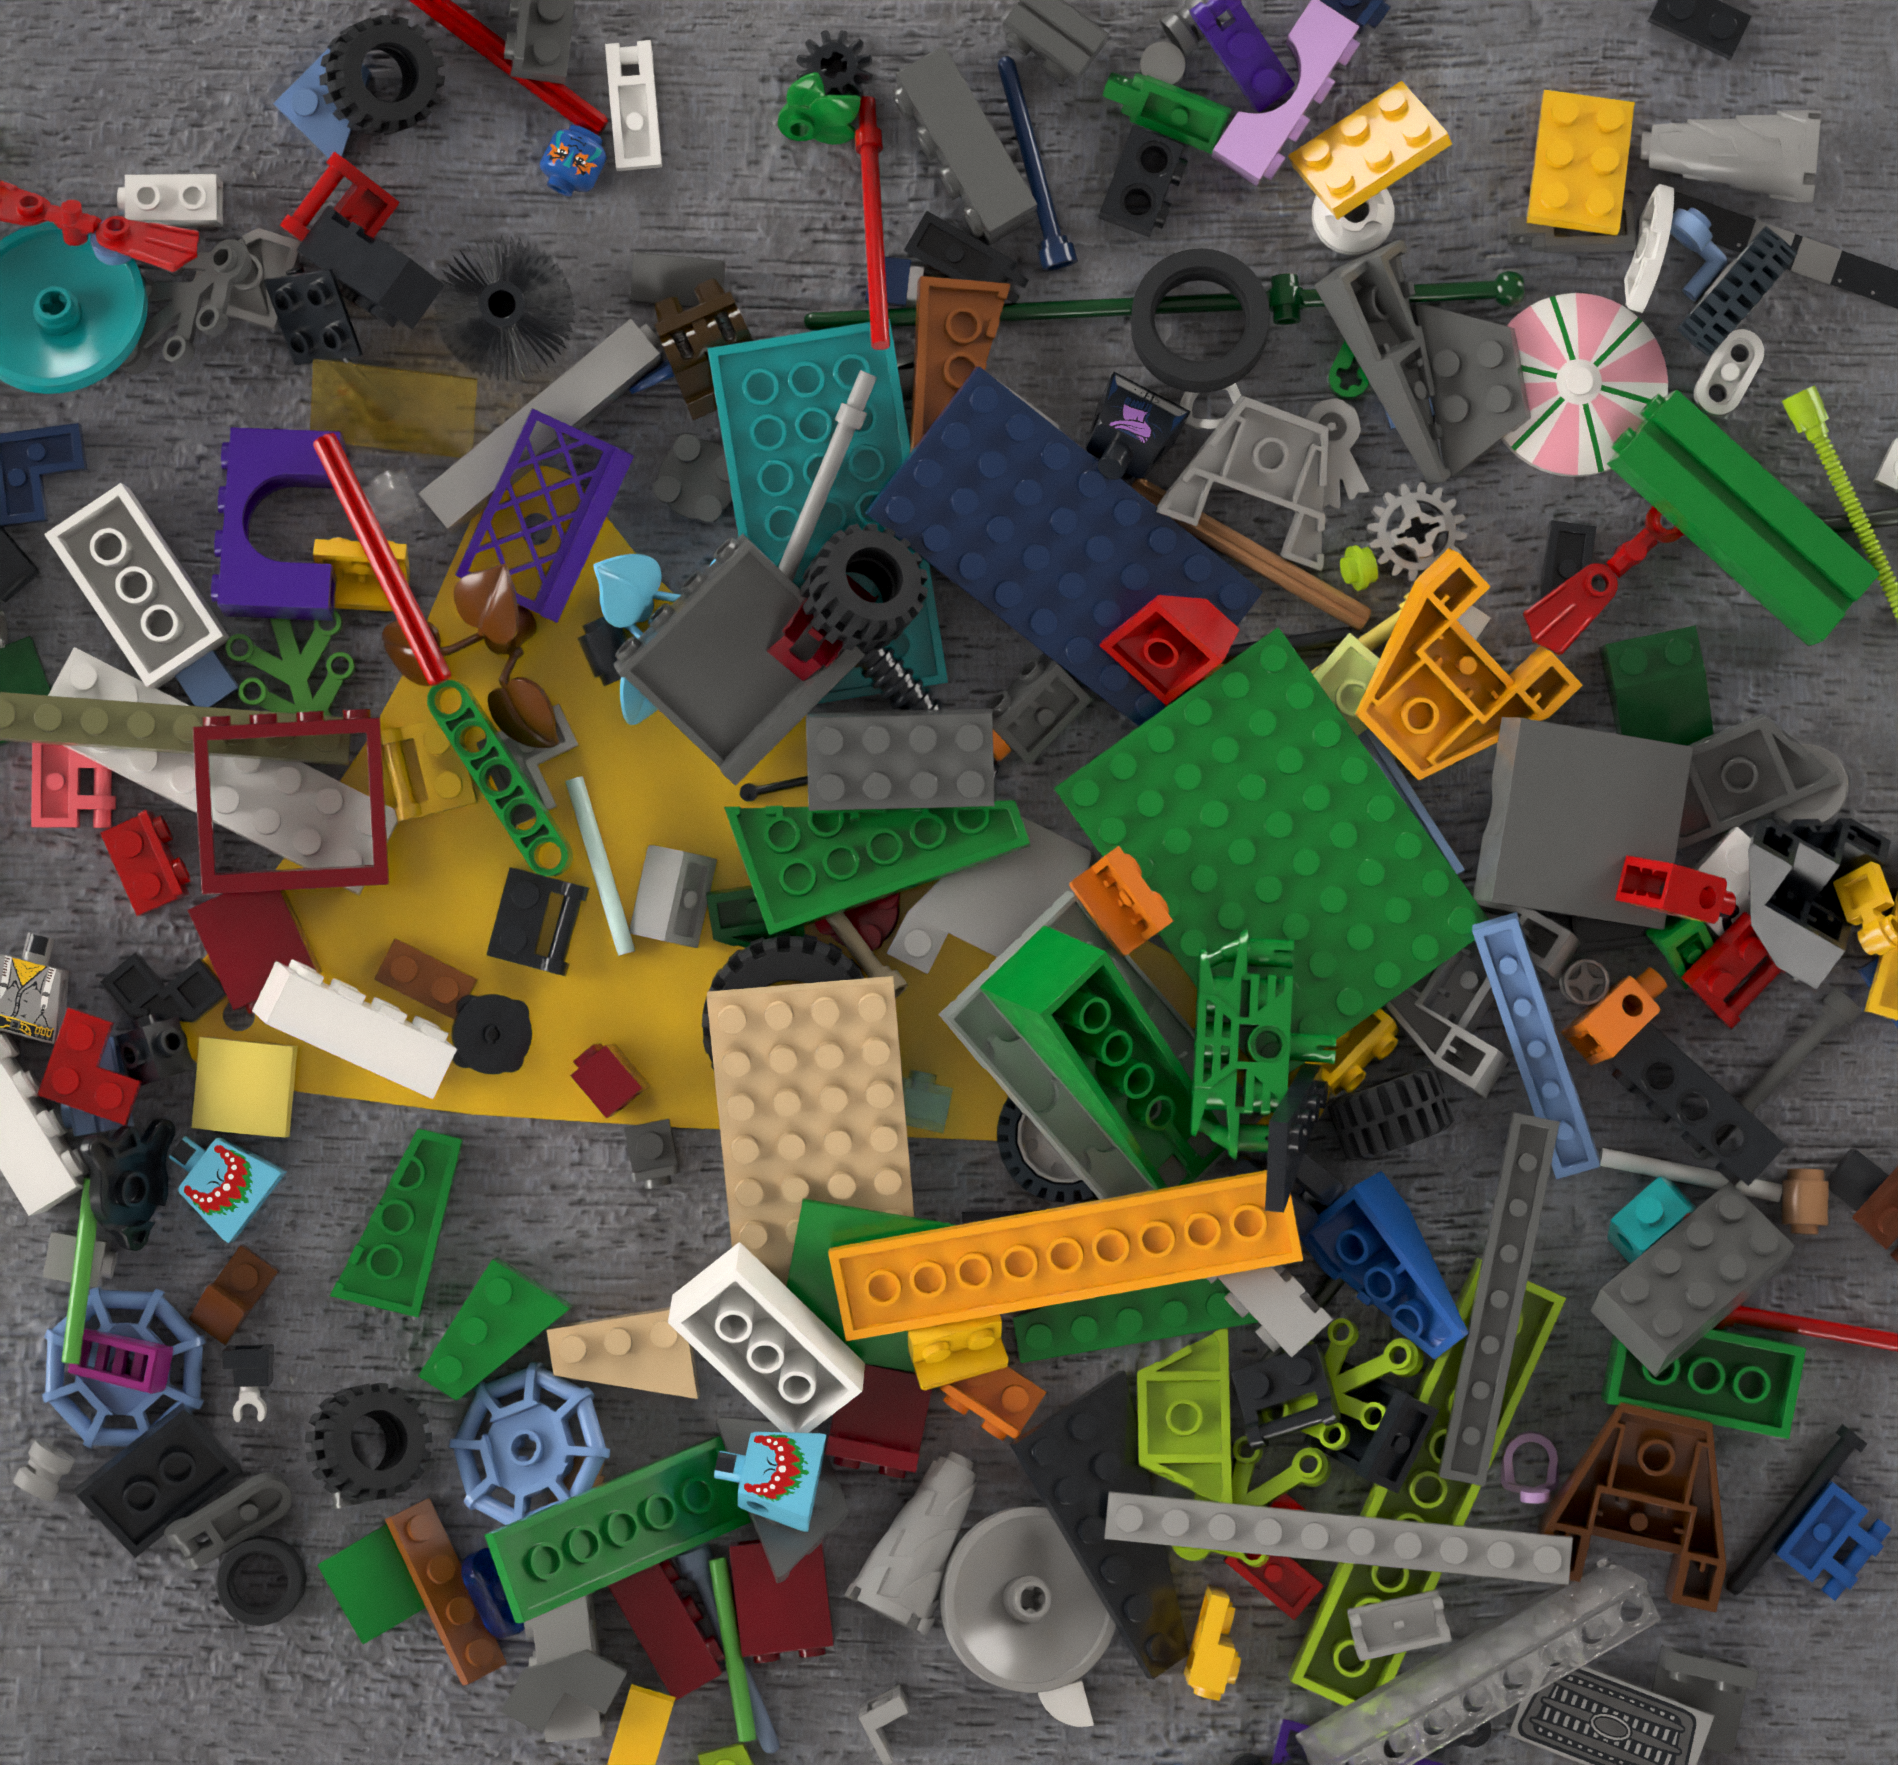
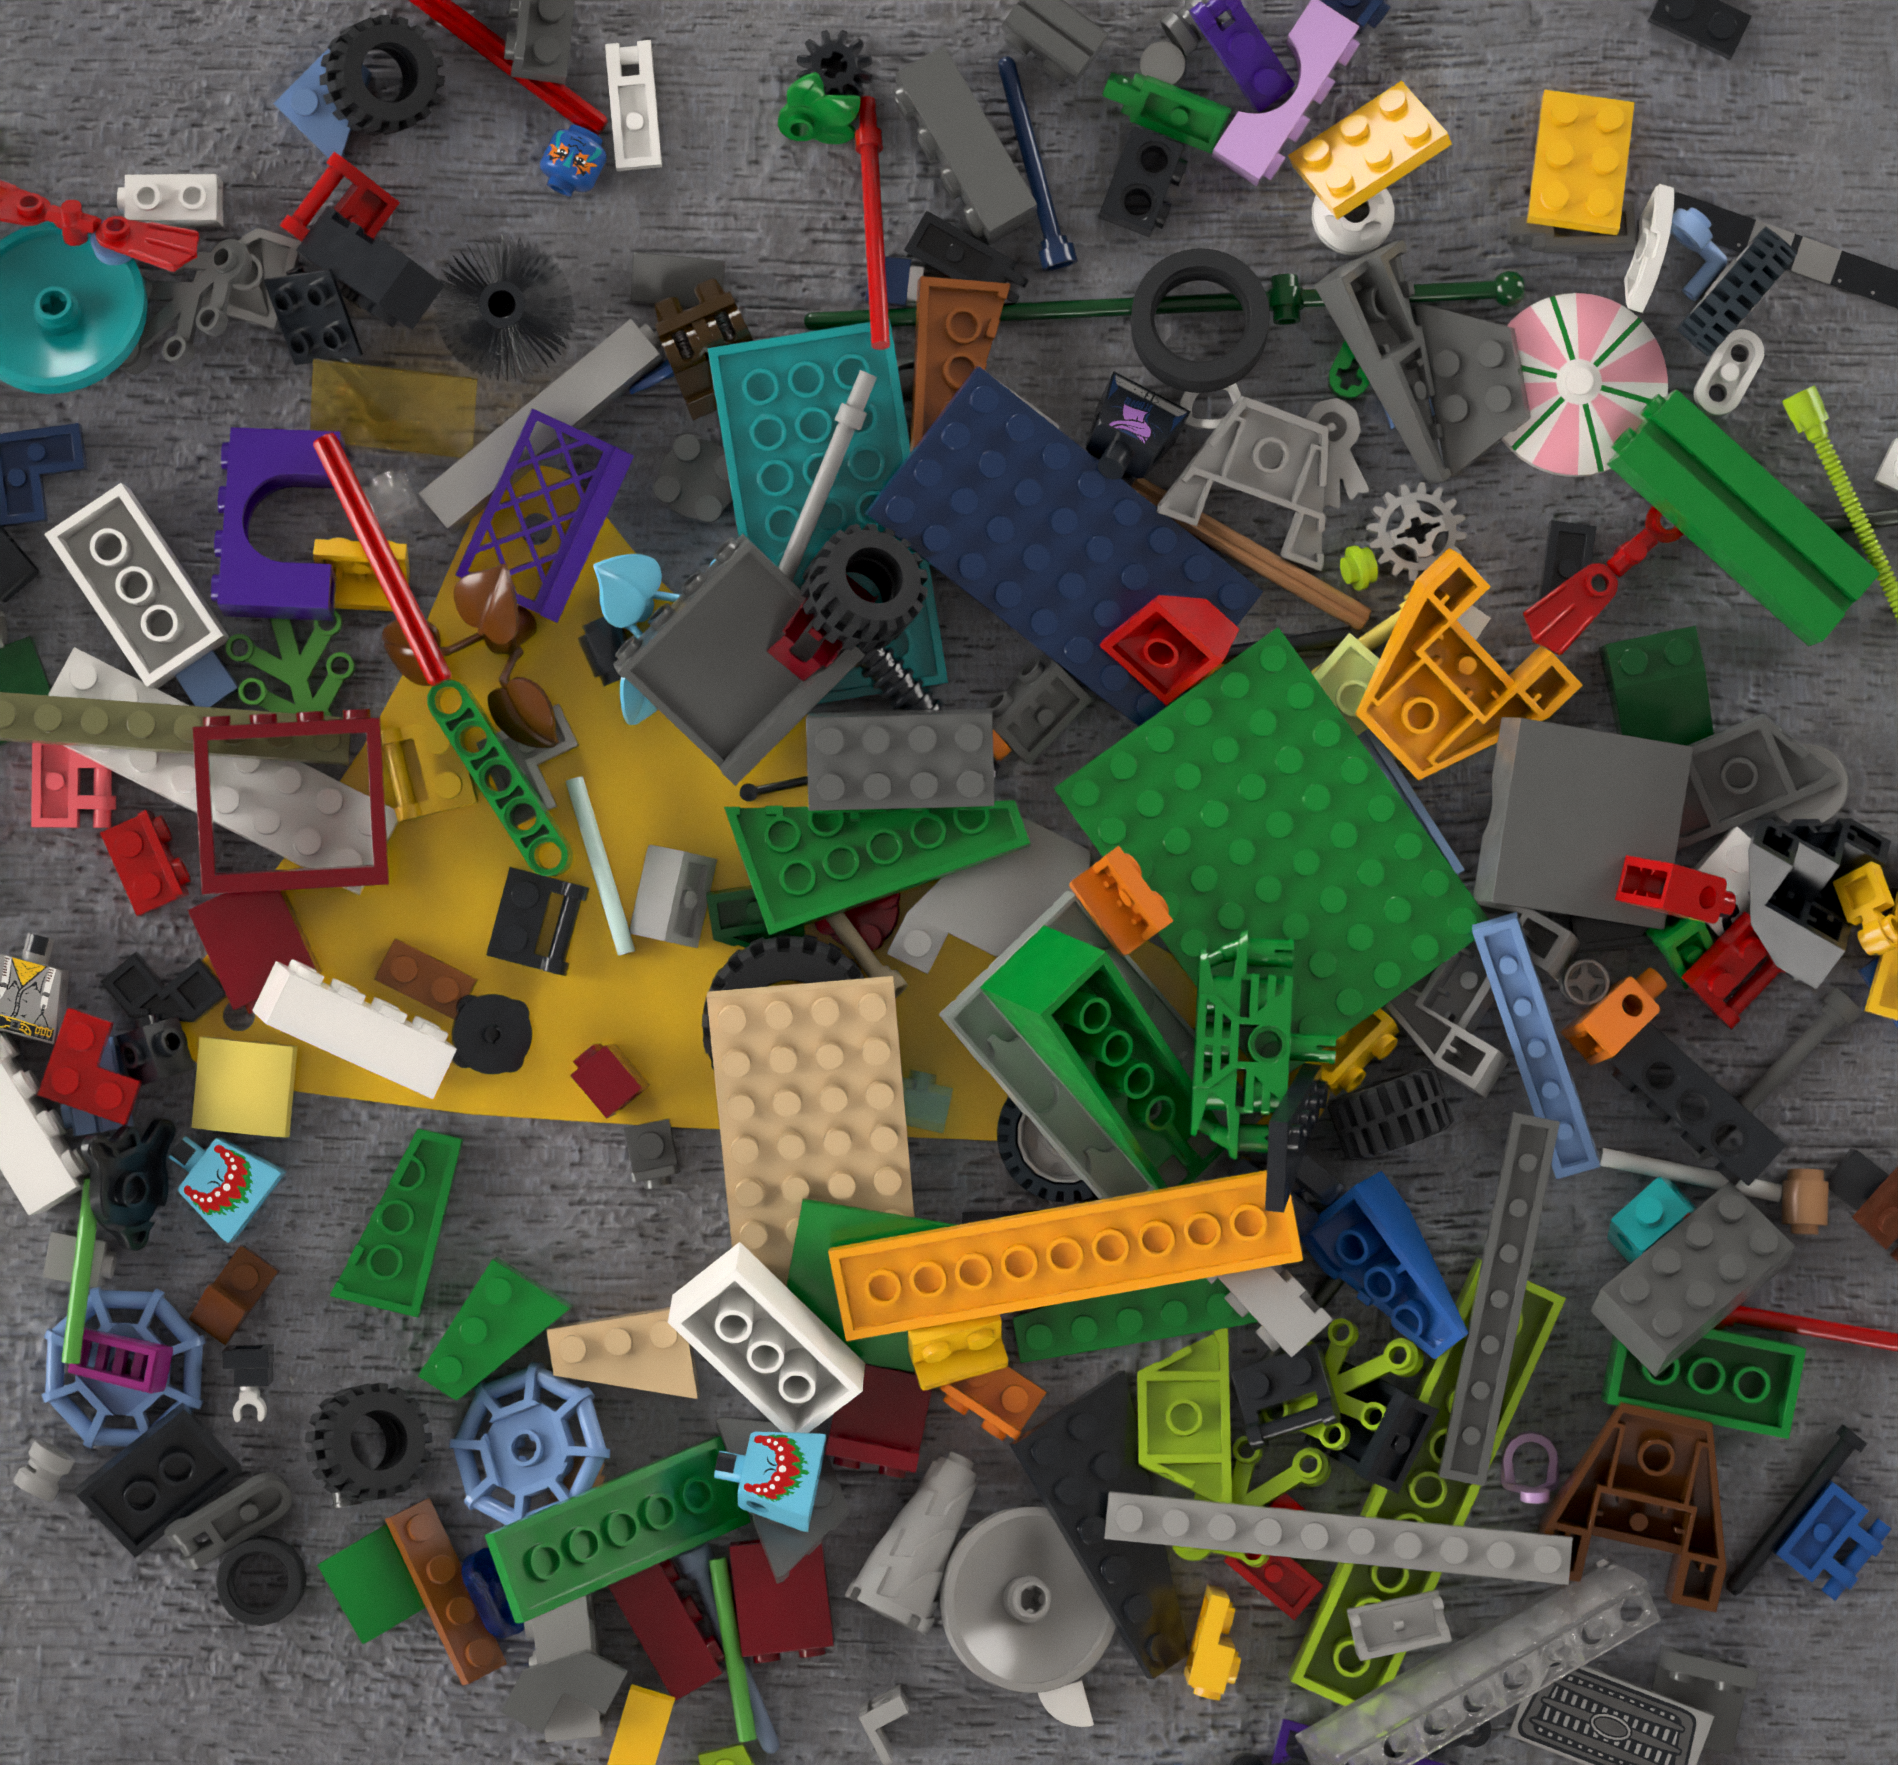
(1749, 152): light grey cone -> none

